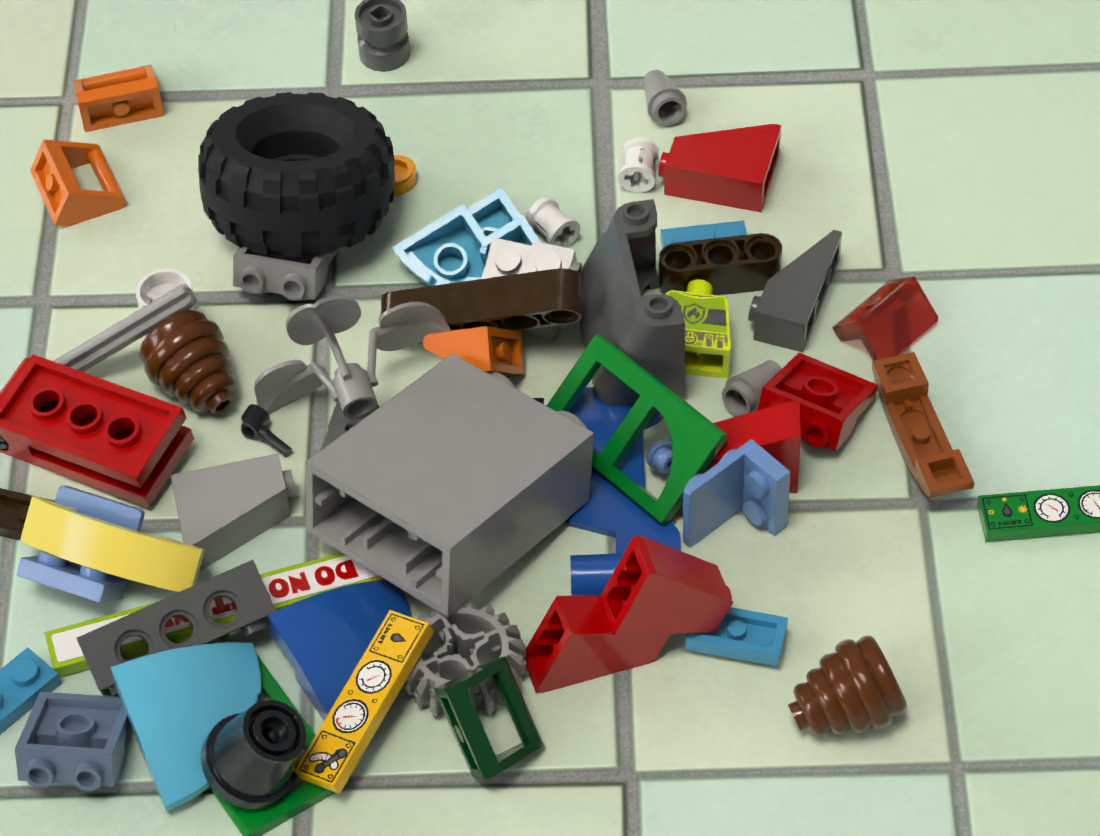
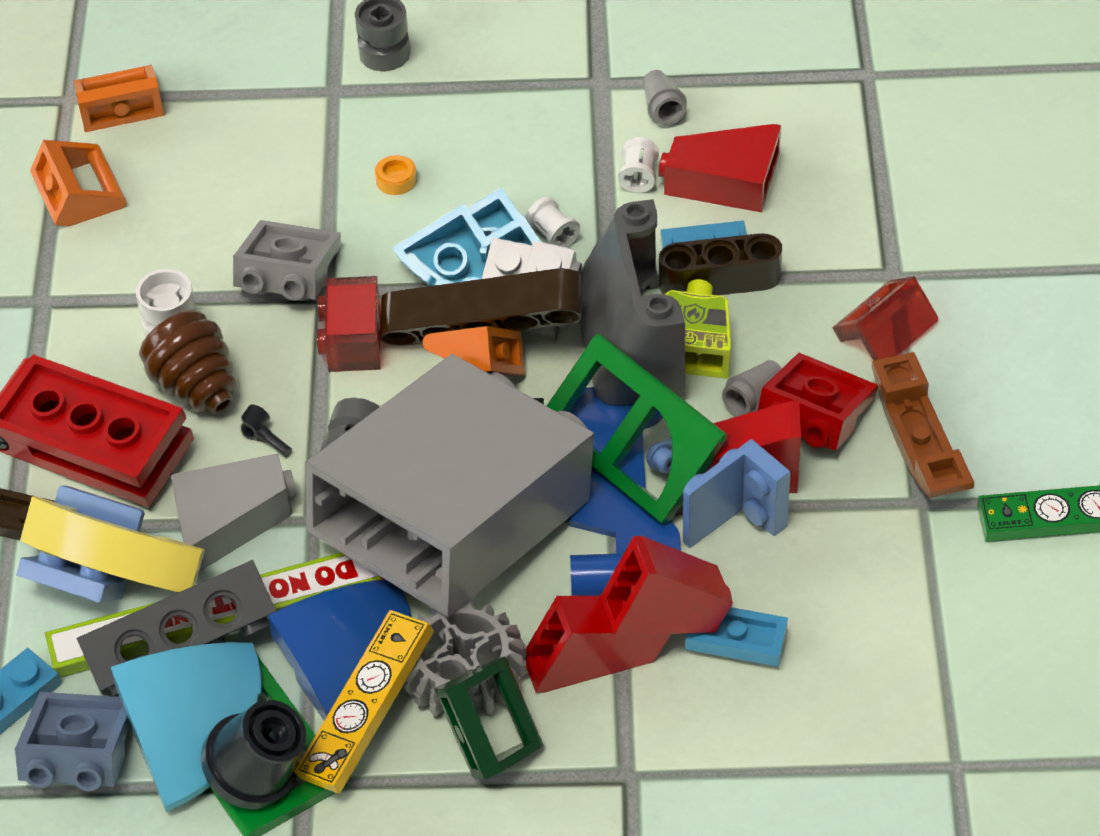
(128, 329): light grey axle -> none
(296, 174): black tyre -> none
(351, 324): none -> brick
(352, 385): light grey plant -> none
(795, 296): dark grey slope -> none
(849, 691): reddish brown piece -> none

